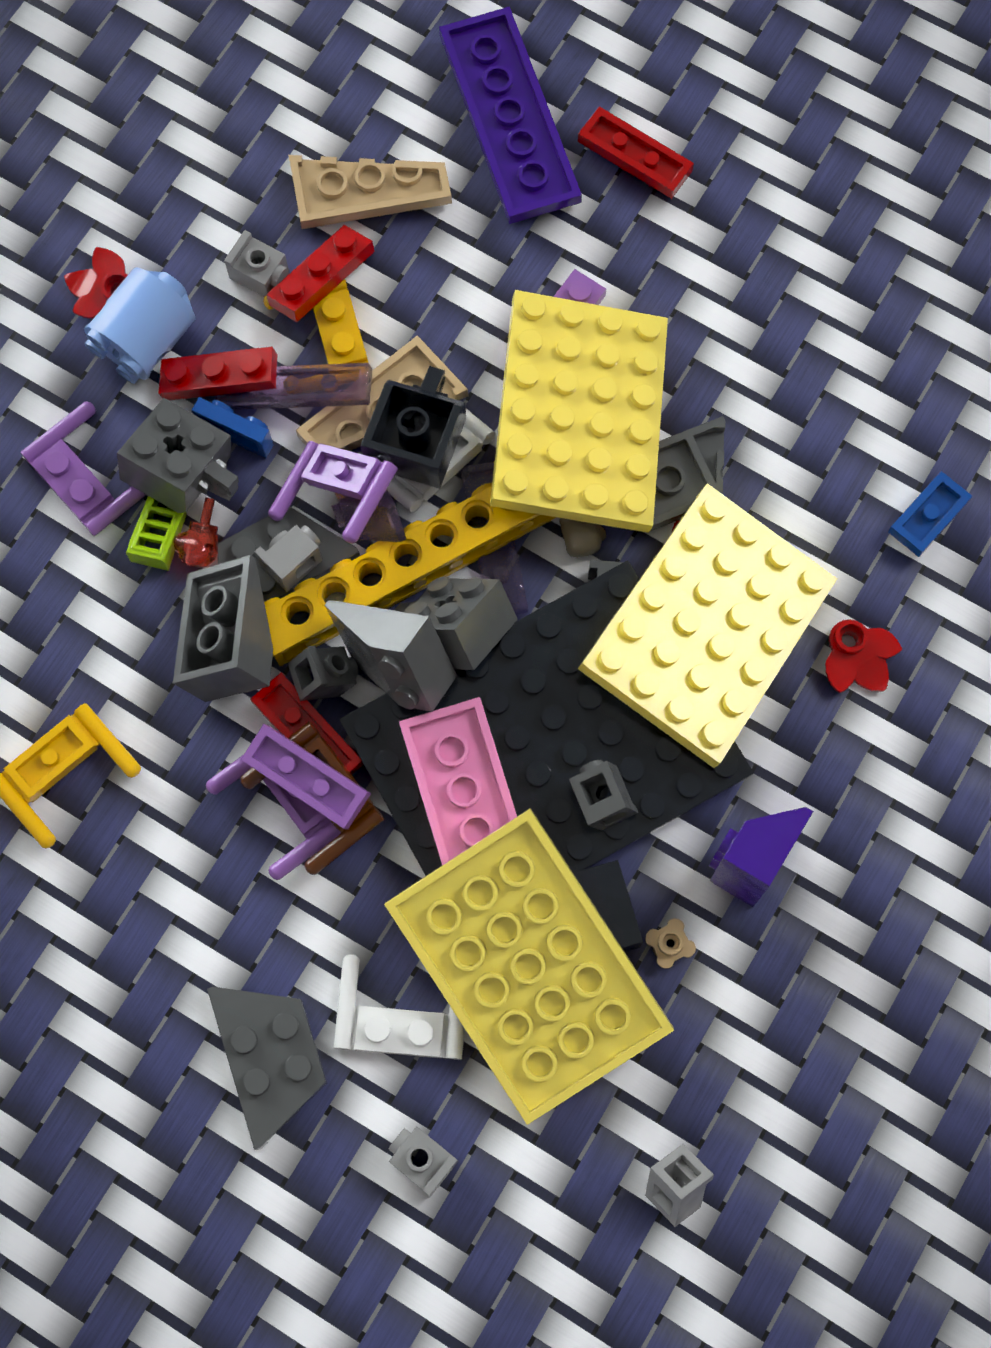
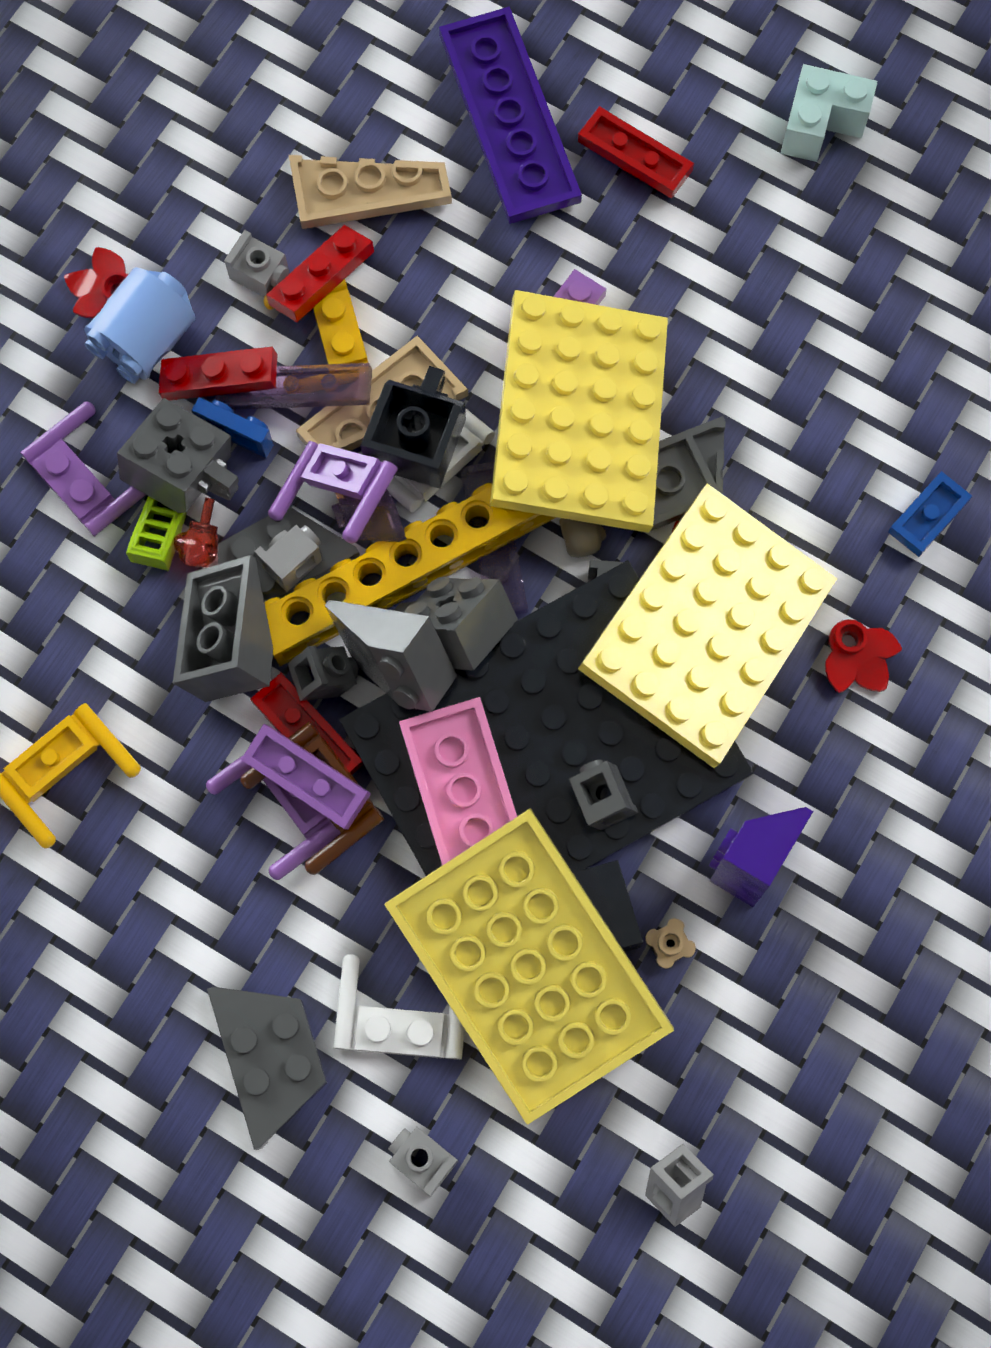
(824, 103): none -> light aqua brick

